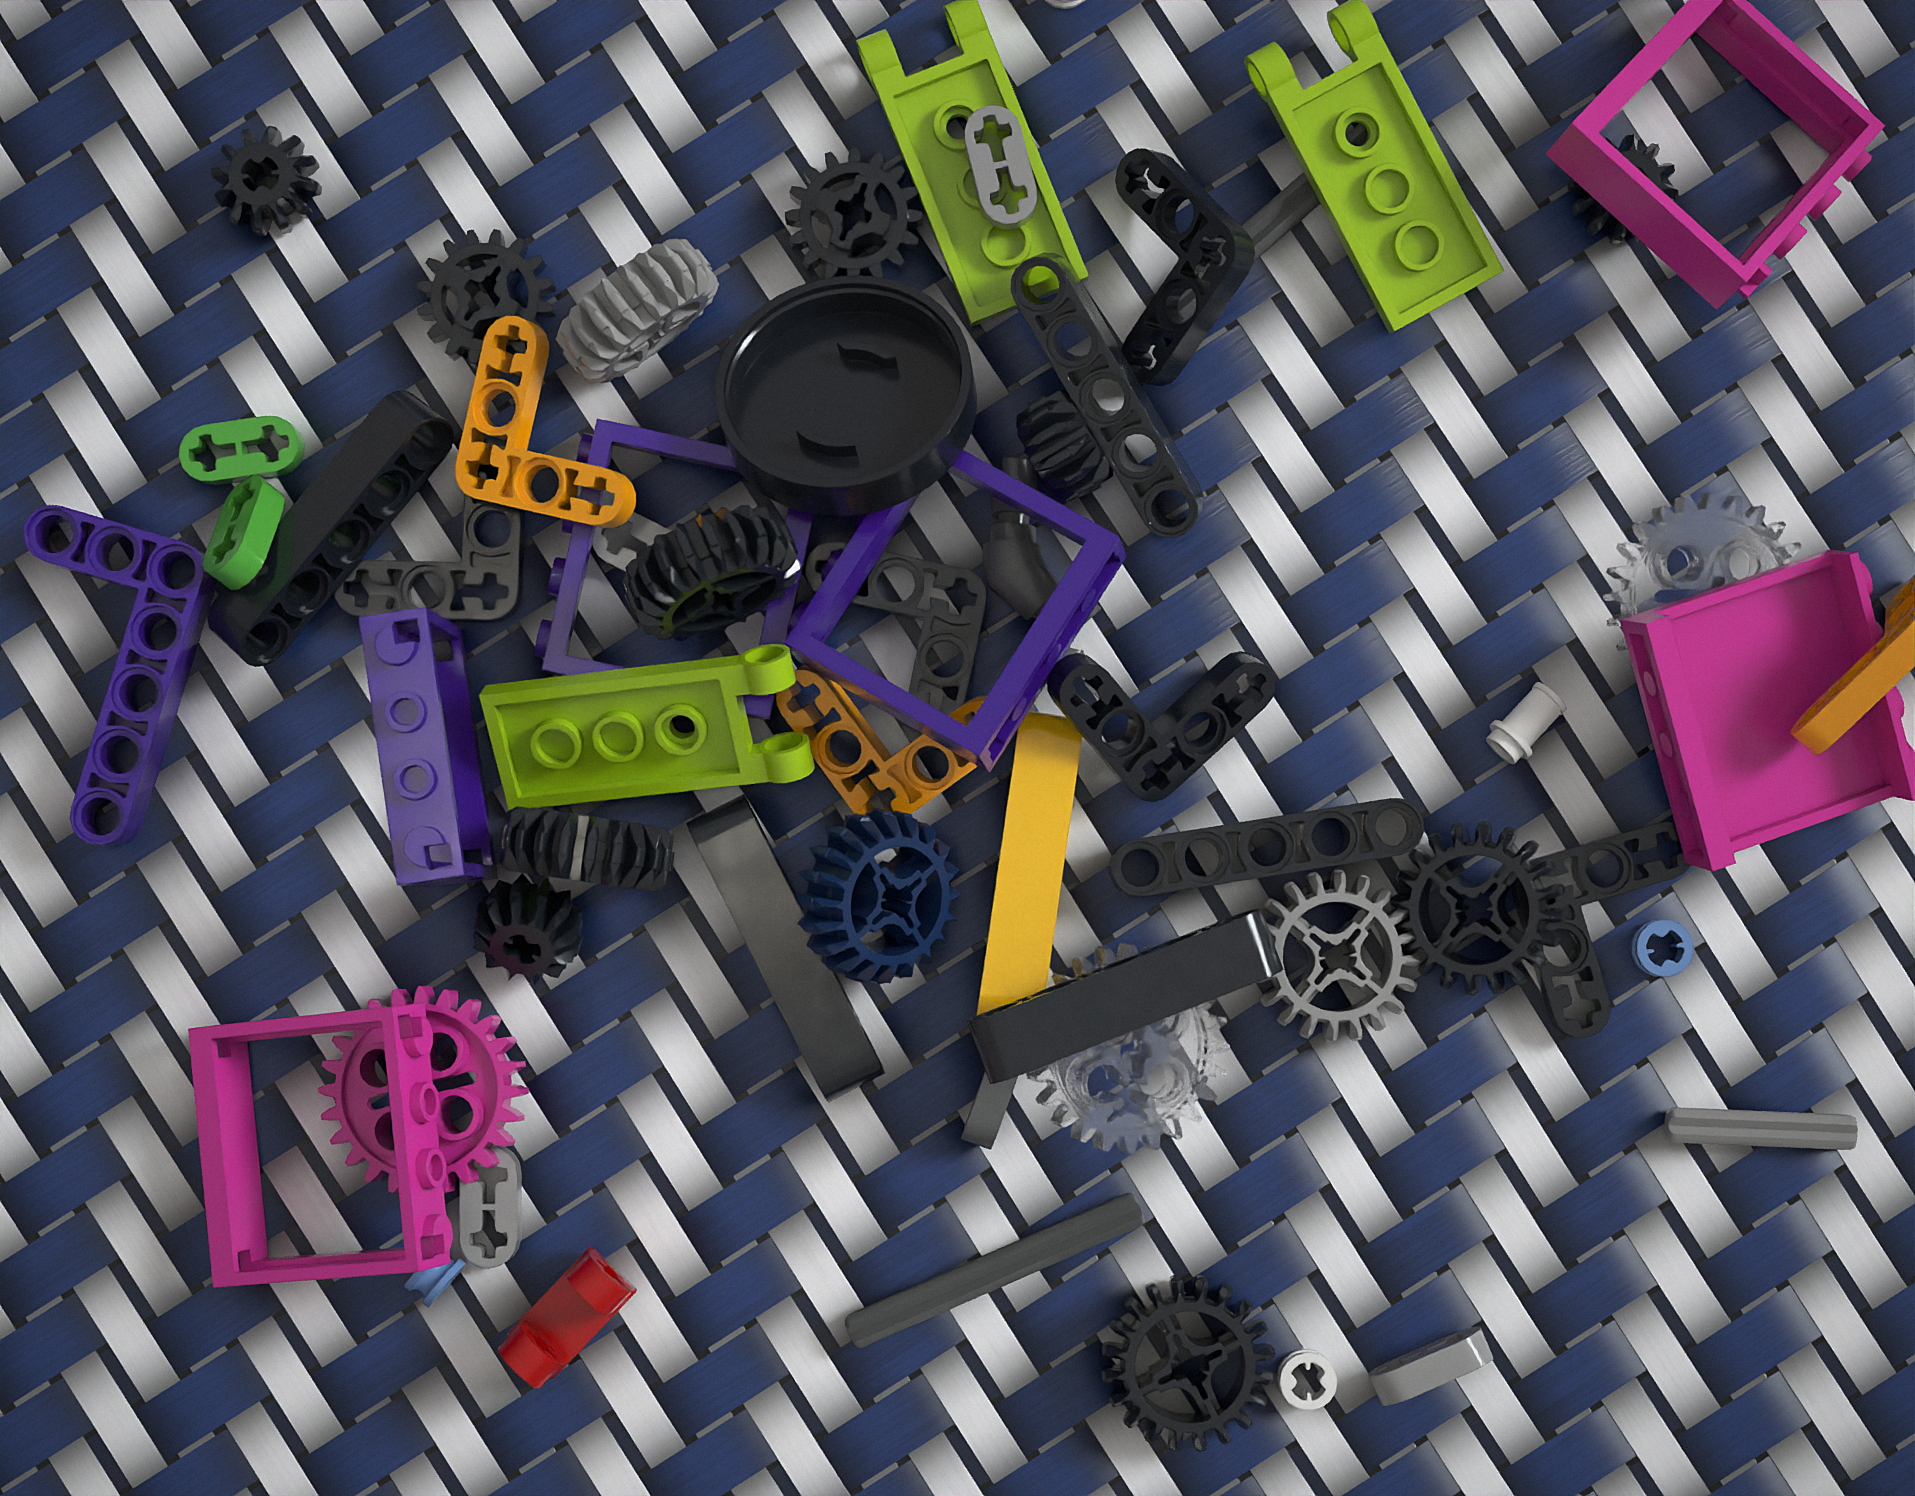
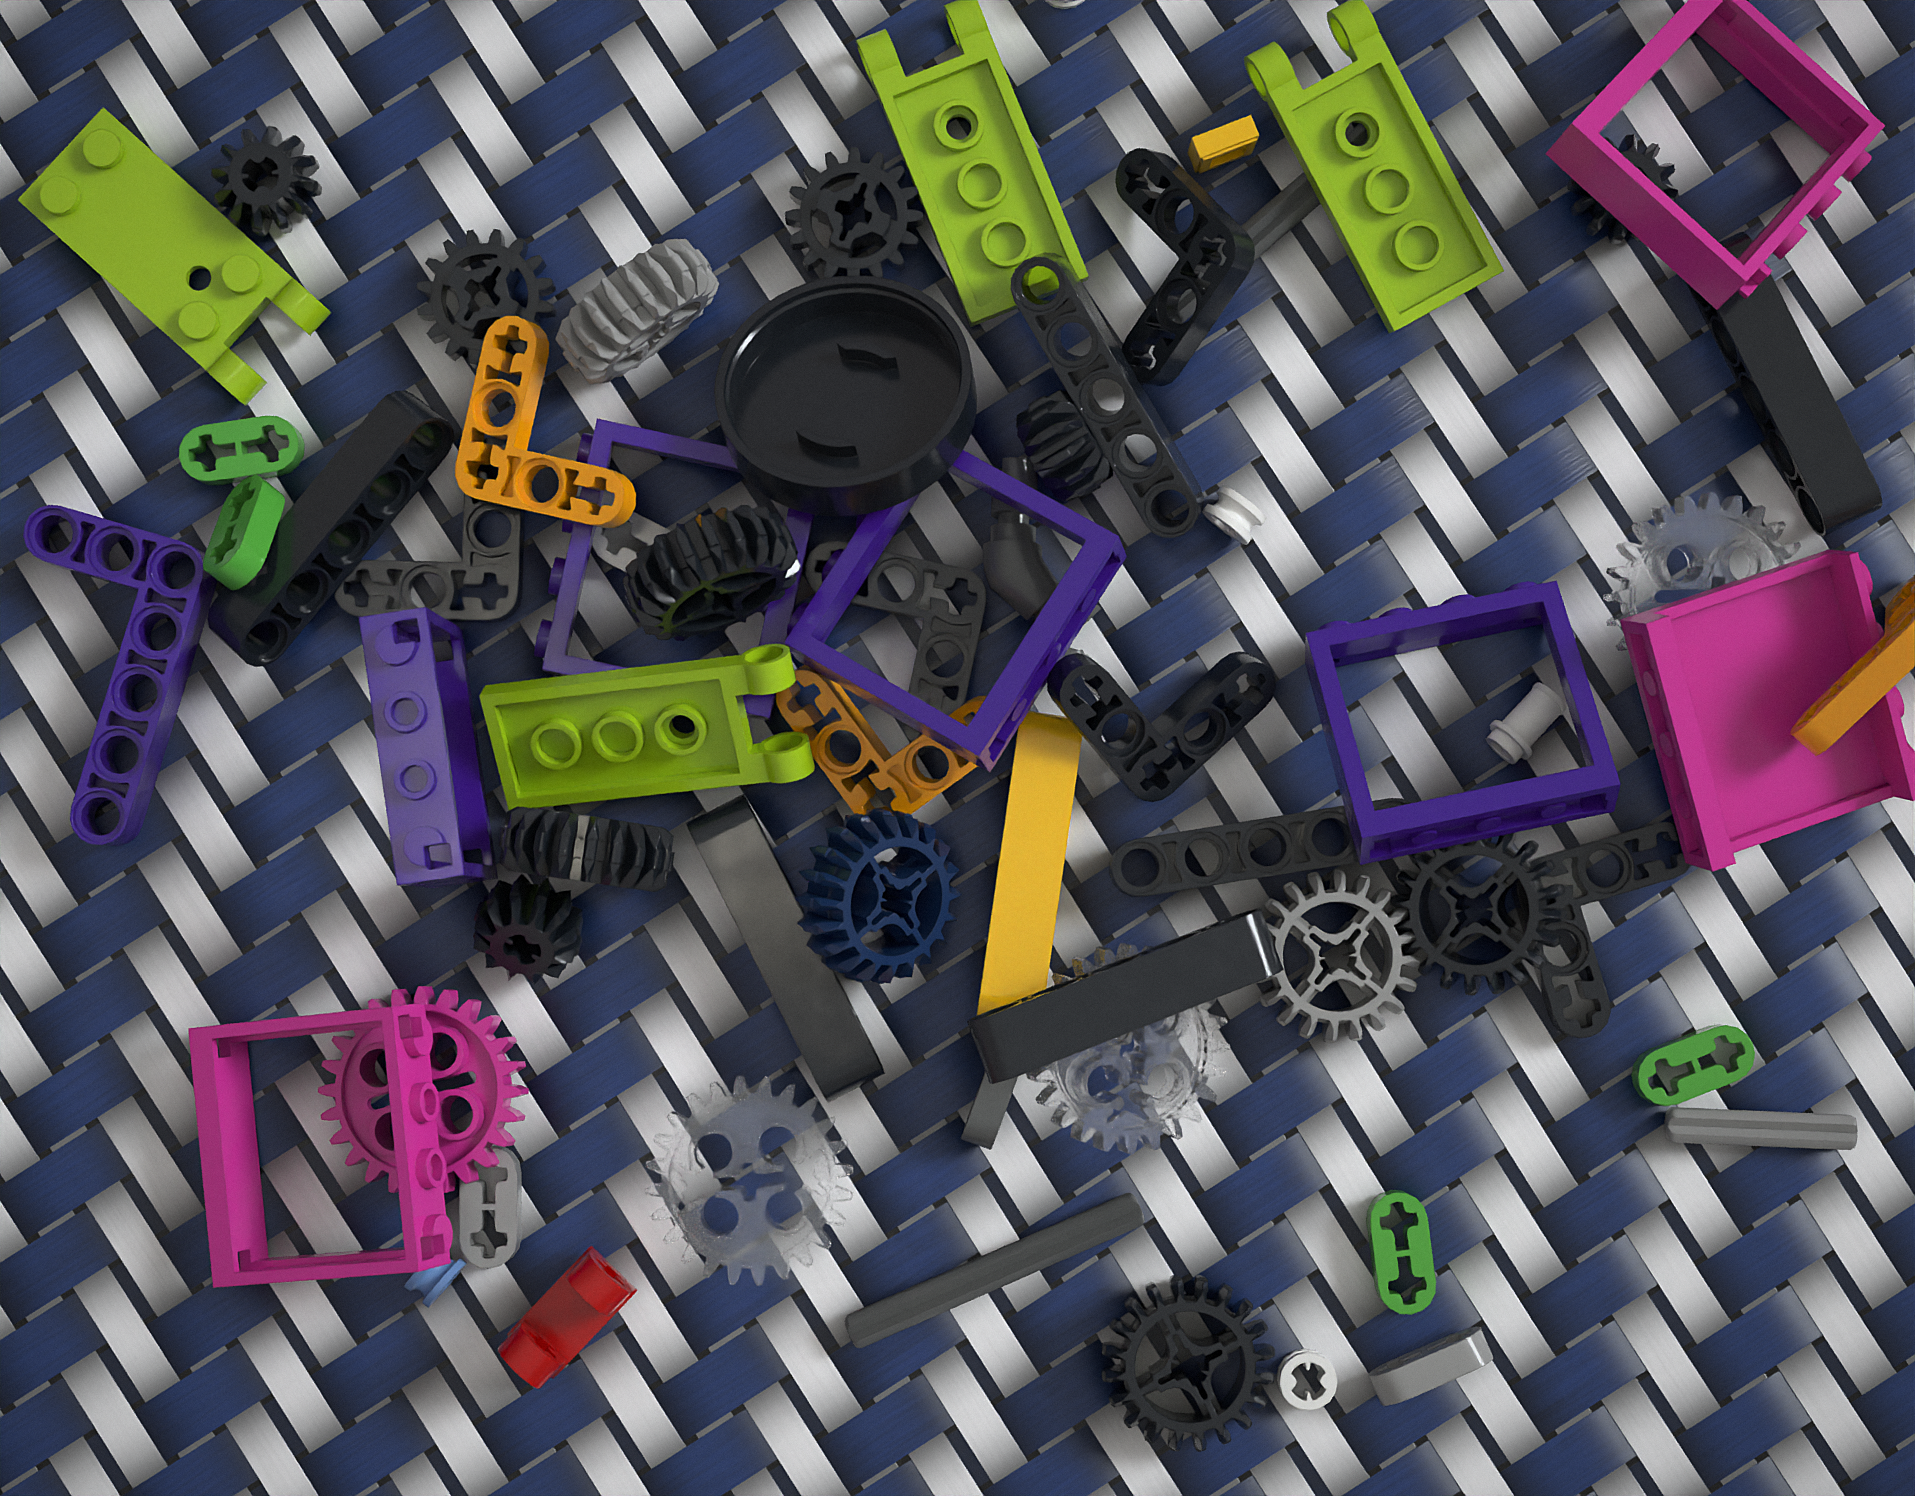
(148, 236): none -> lime hinge
(756, 1238): none -> clear gear
(1015, 164): light grey beam -> none
(1223, 144): none -> yellow tile
(1234, 514): none -> white bush
(1416, 1249): none -> bright green beam
(1477, 812): none -> dark purple window
(1663, 967): medium blue bush -> none
(1697, 1079): none -> bright green beam
(1792, 403): none -> black beam

